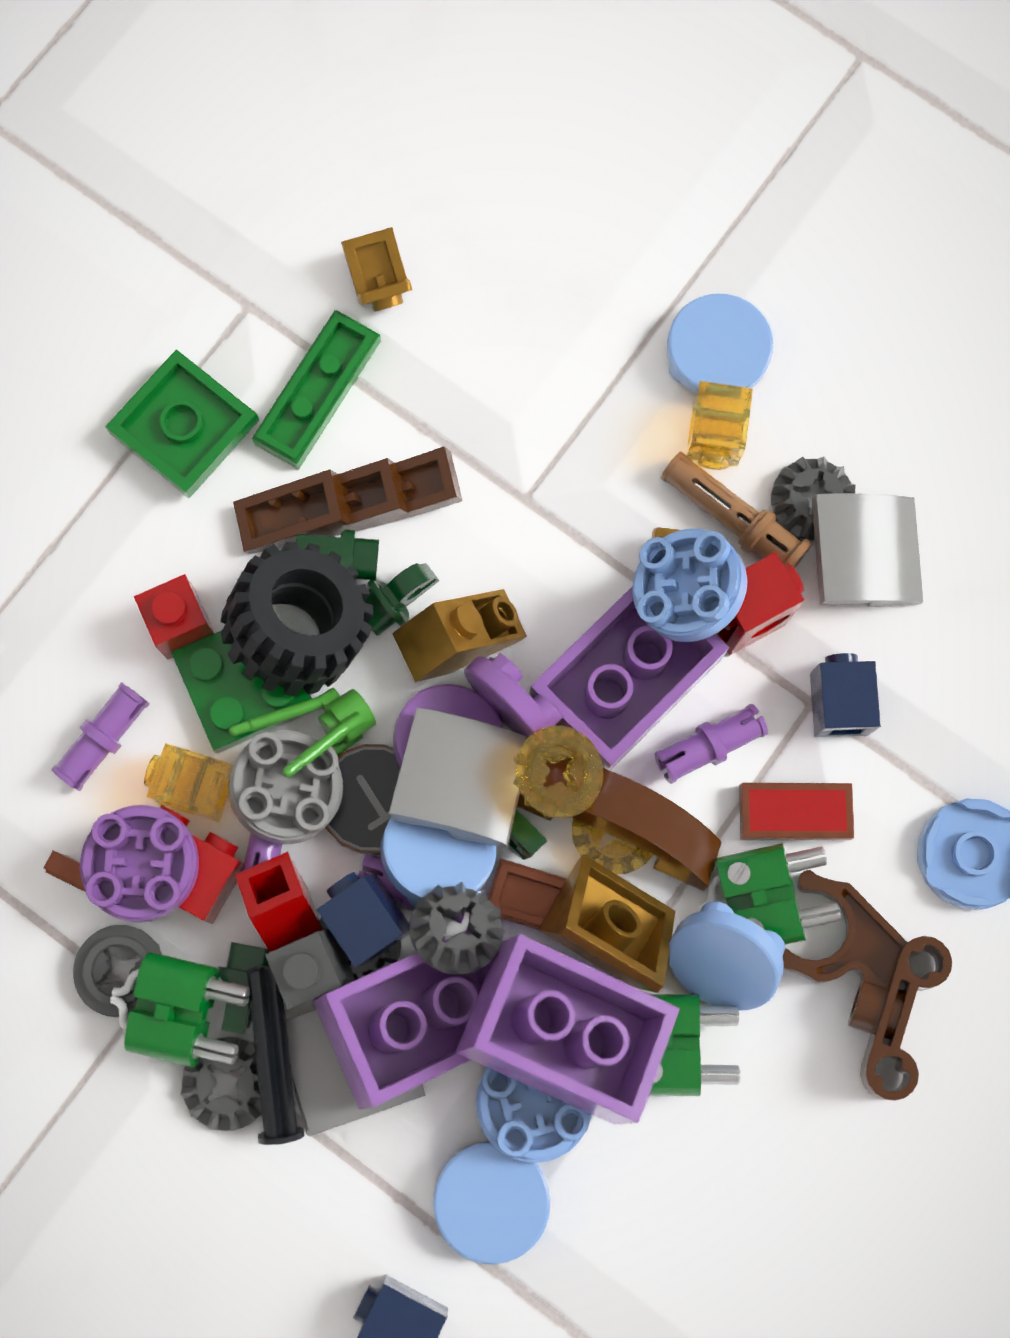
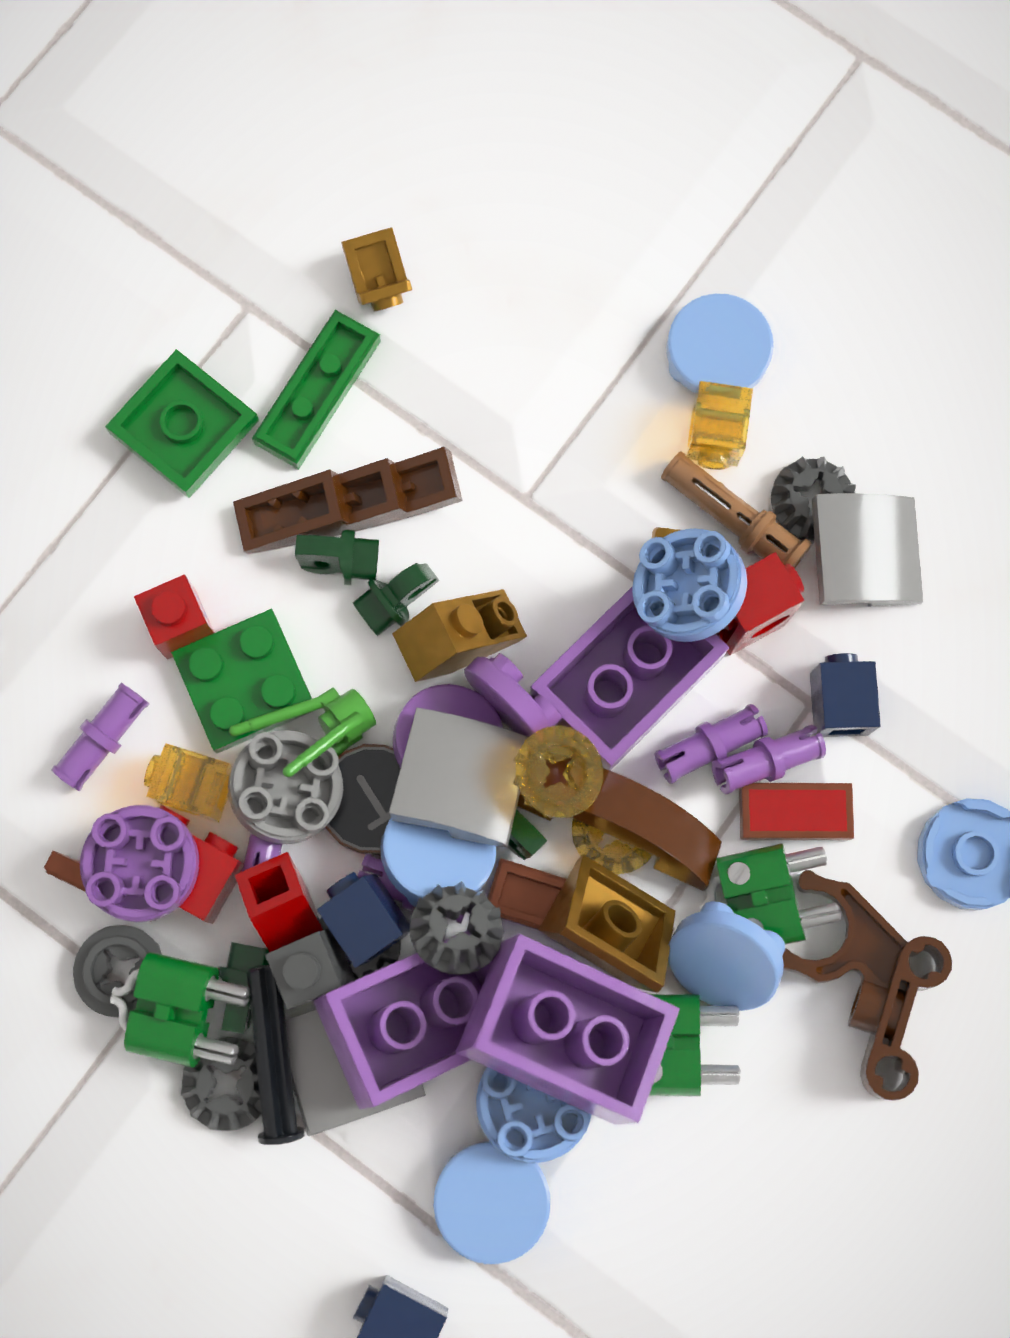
(320, 589): black tyre -> none
(768, 759): none -> medium lavender pin

